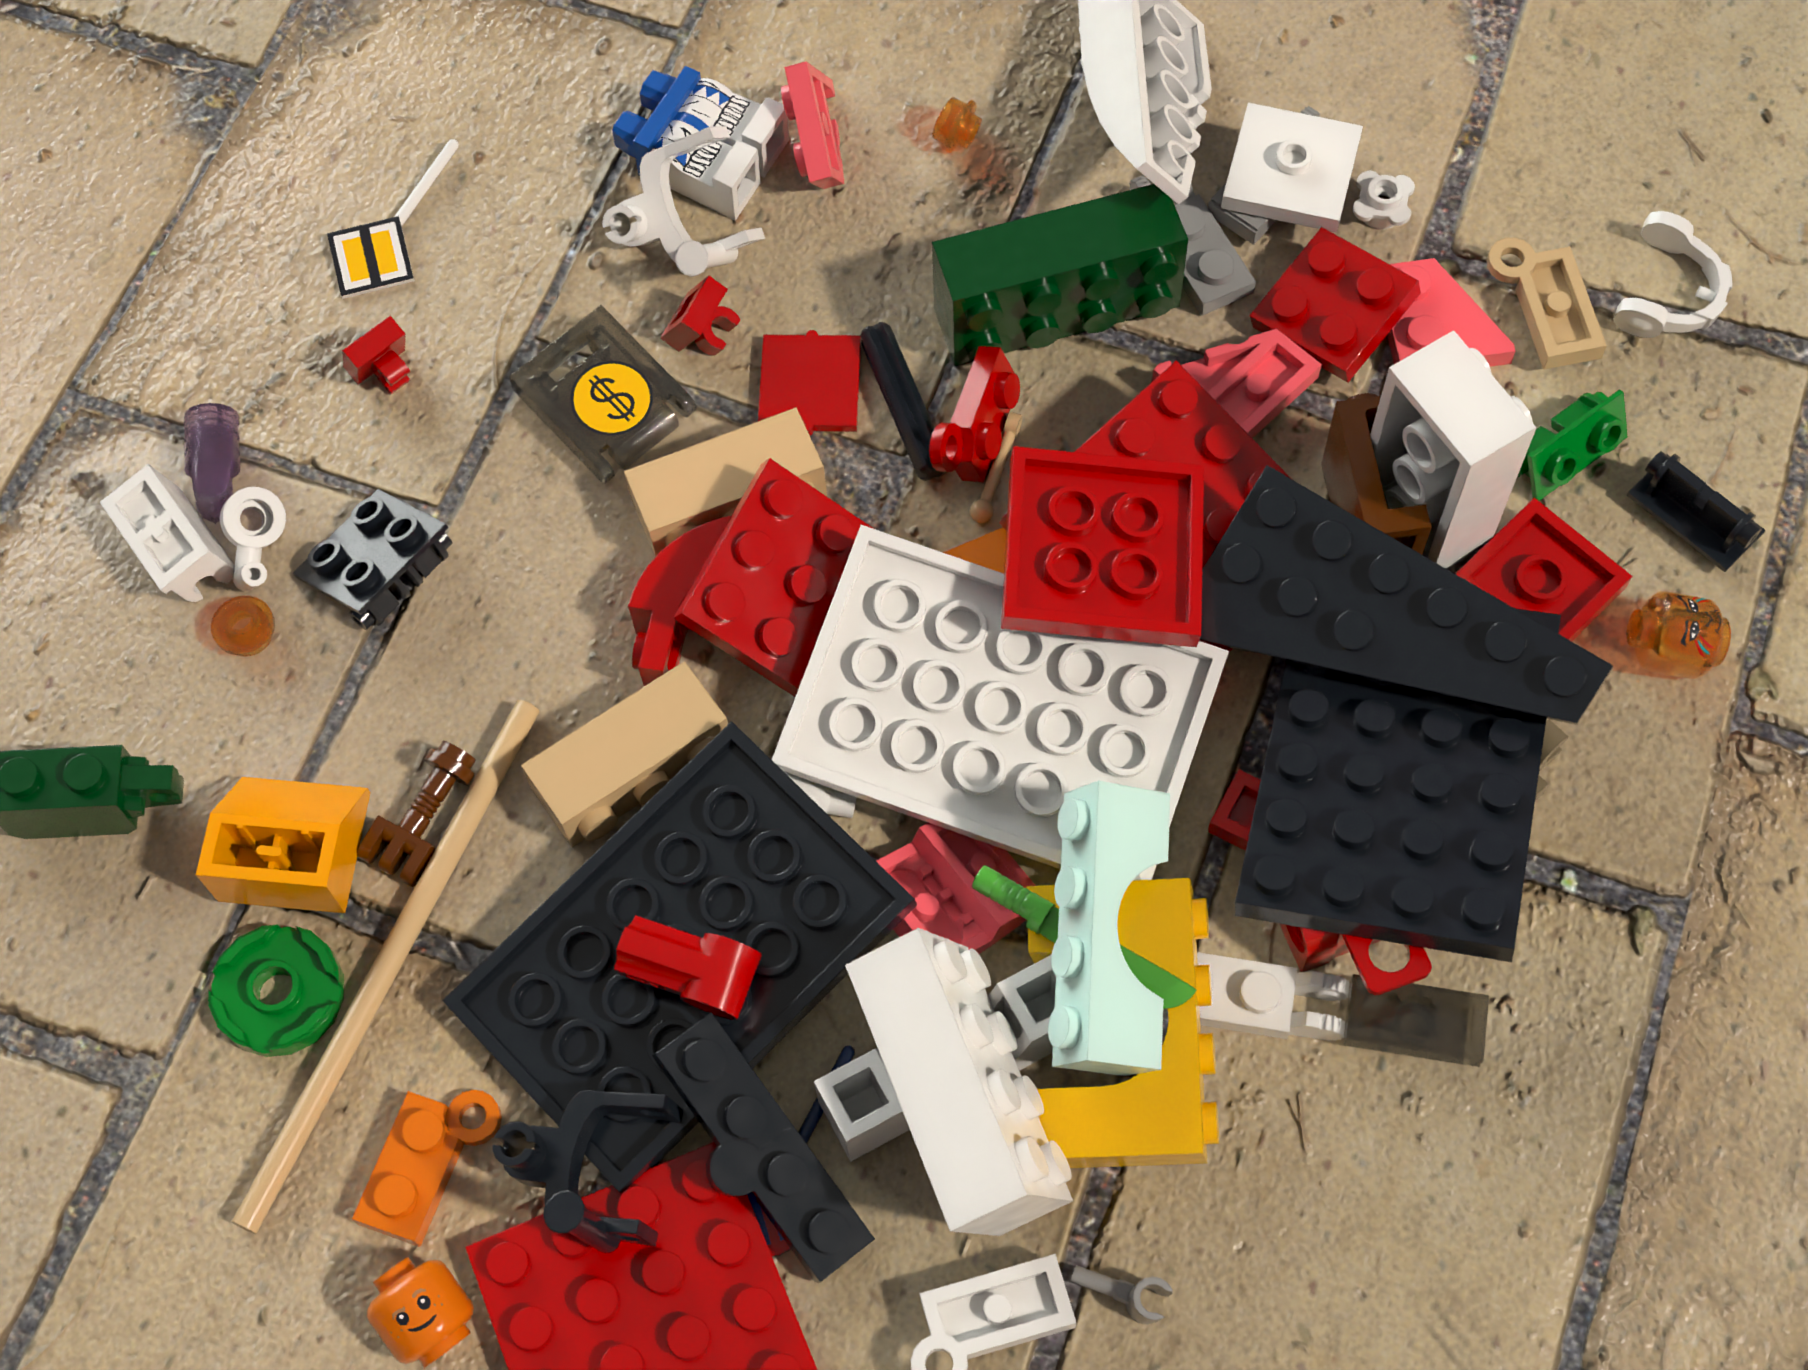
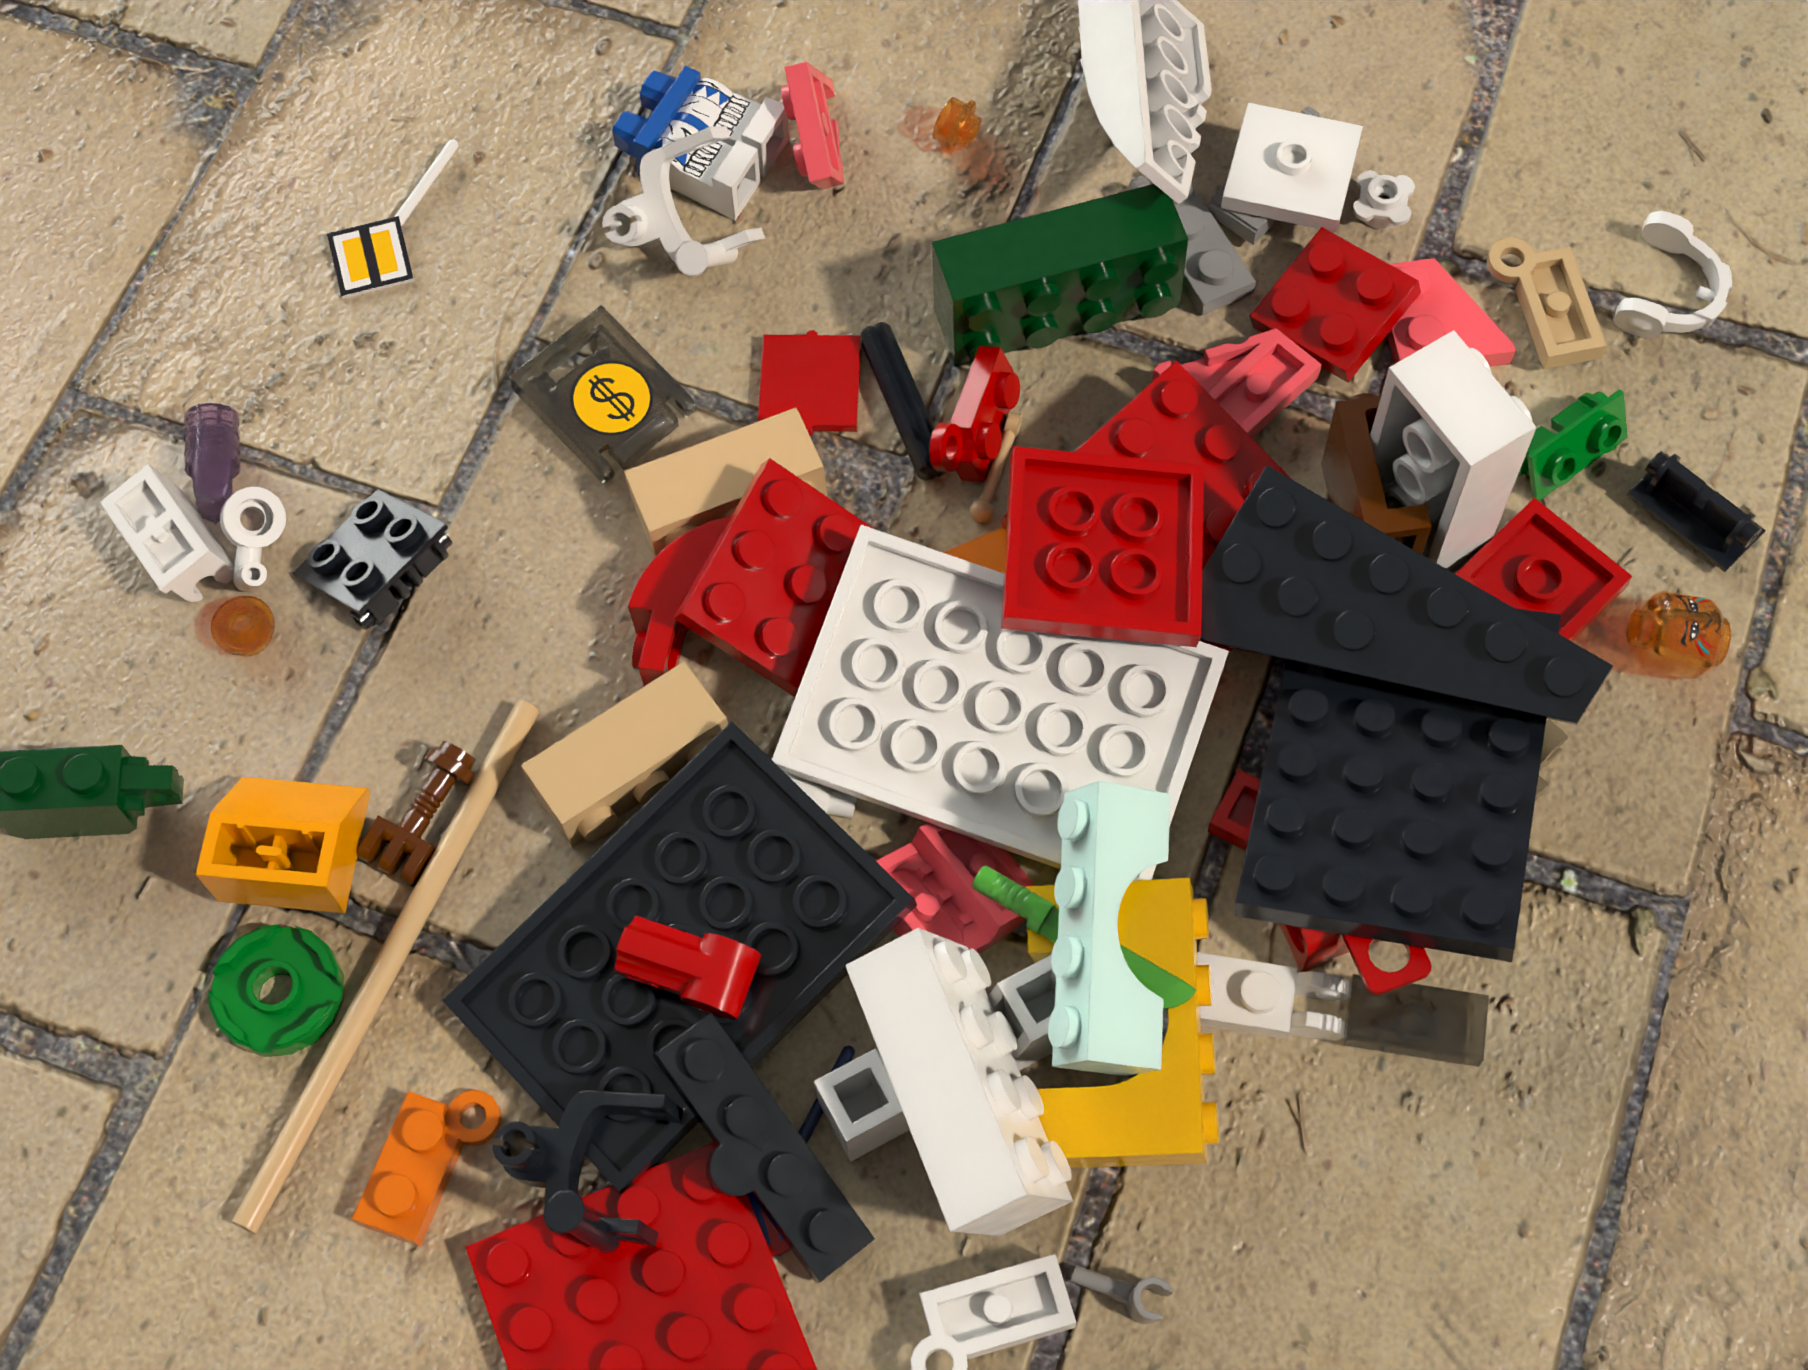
(378, 354): red tile -> none
(419, 1311): orange head -> none
(695, 316): red tile -> none

